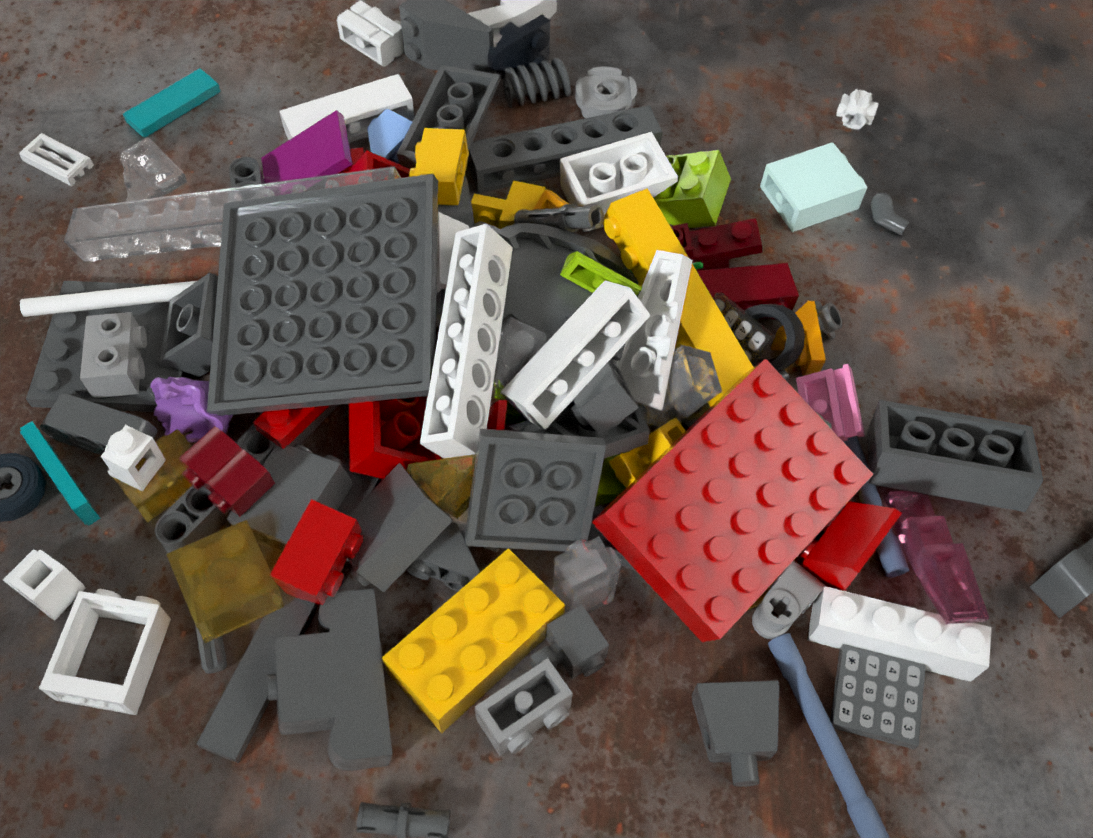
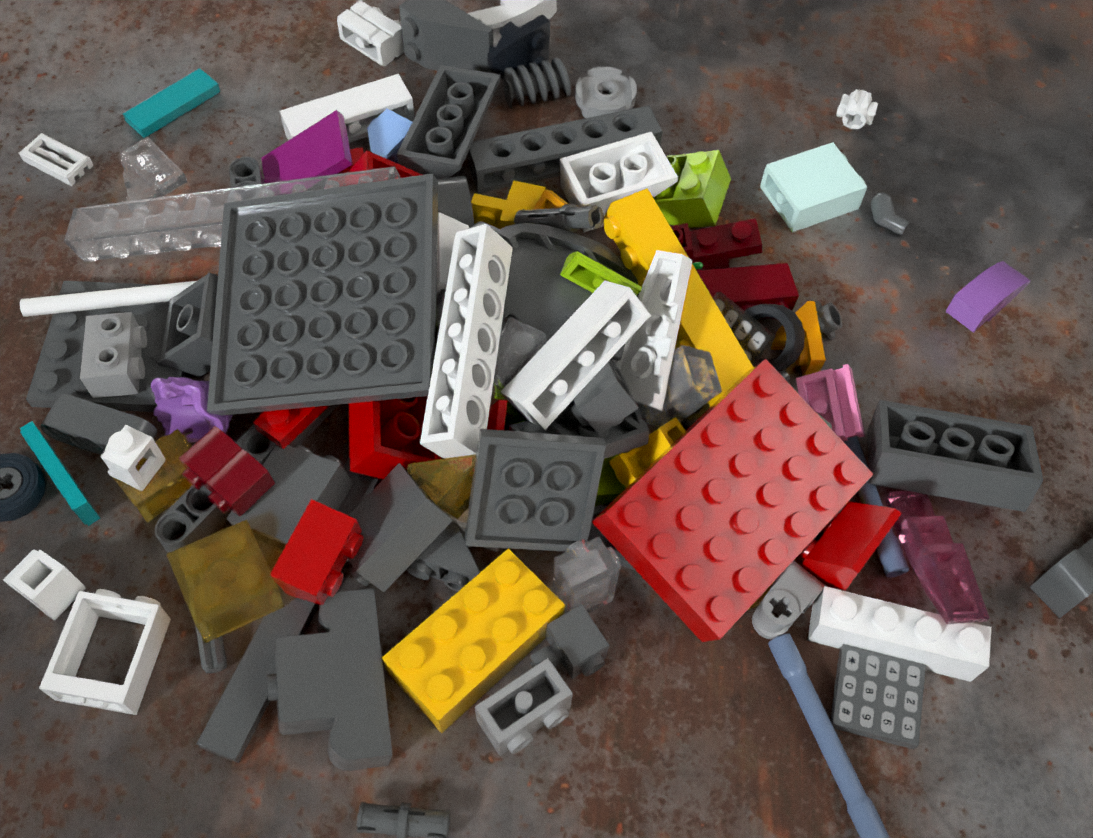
(446, 156): yellow brick -> none
(738, 725): dark grey torso -> none
(986, 295): none -> medium lavender slope

